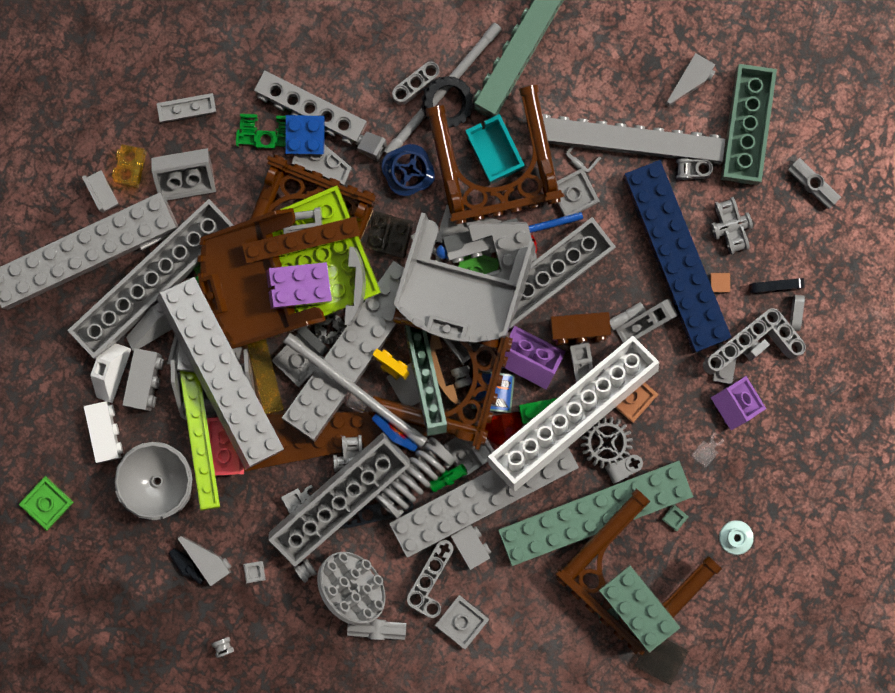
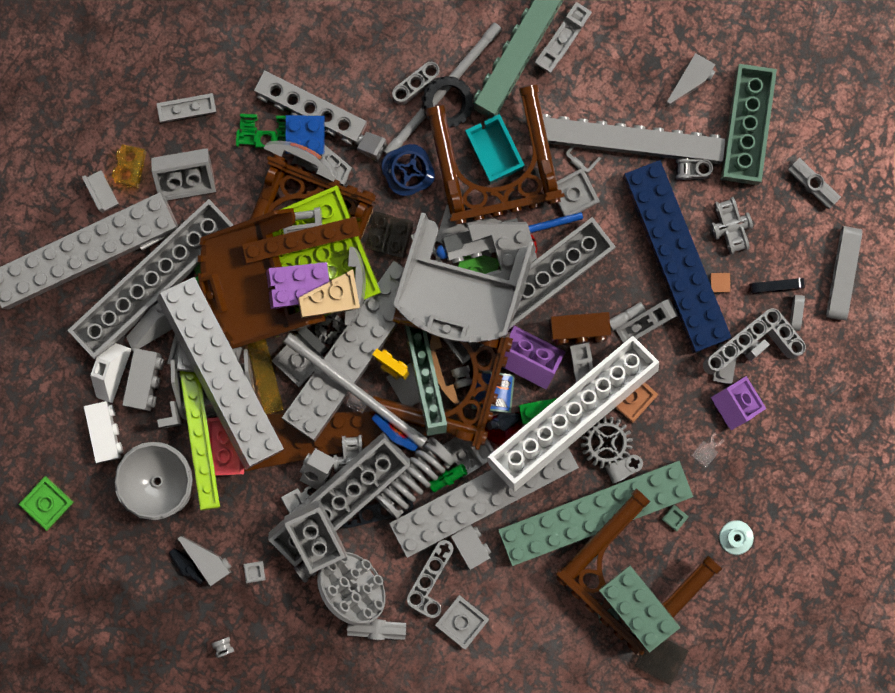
(172, 421): none -> light grey panel
(314, 536): none -> light grey brick
(316, 469): none -> light grey brick
(325, 168): none -> light grey slope
(332, 297): none -> tan wing
(504, 421): none -> black piece
(563, 38): none -> light grey slope
(844, 273): none -> light grey beam

